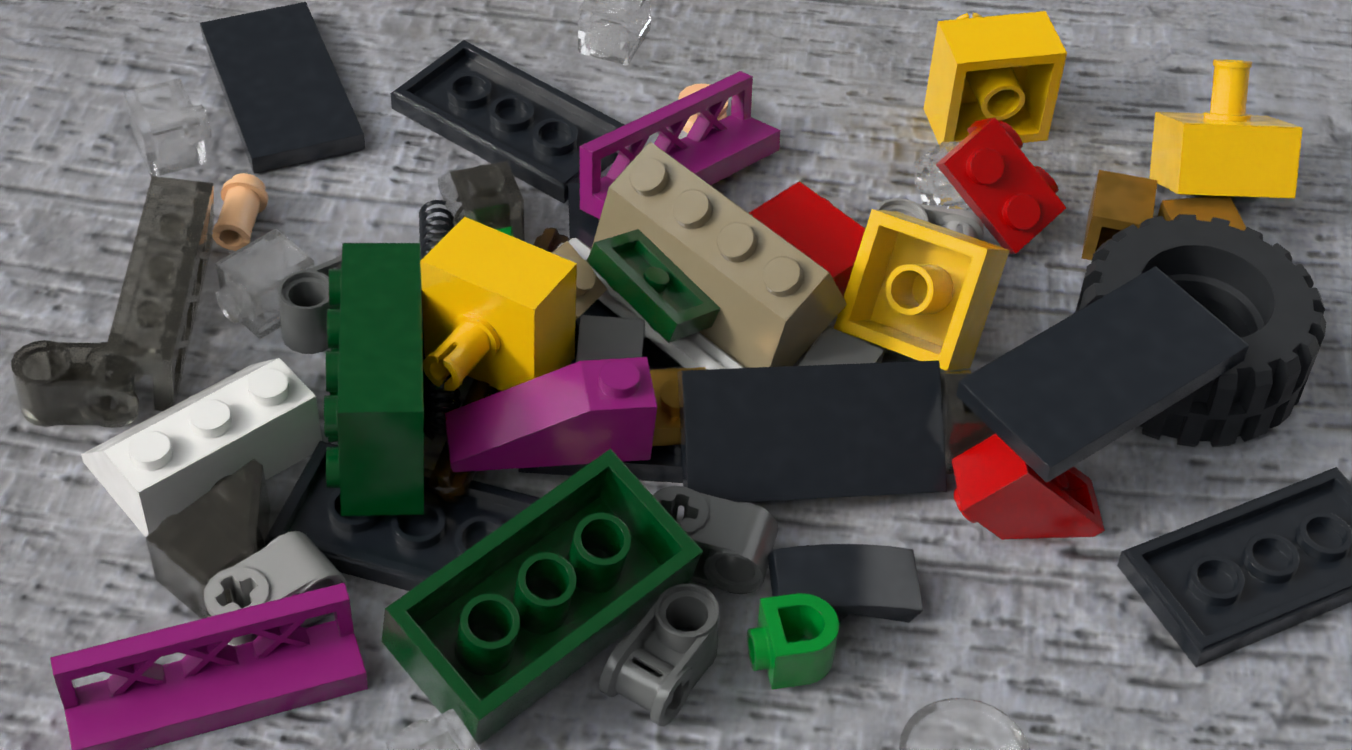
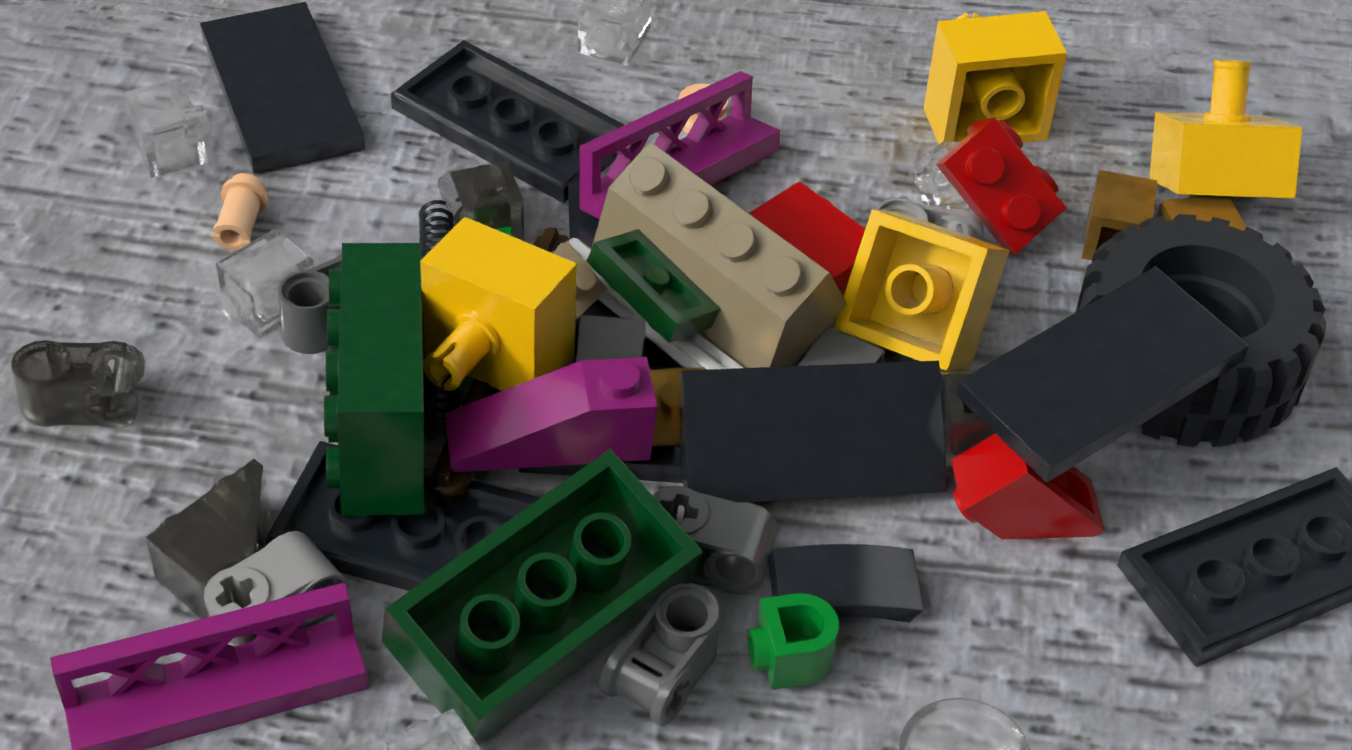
(163, 285): clear smoke fence -> none
(194, 444): white slope -> none

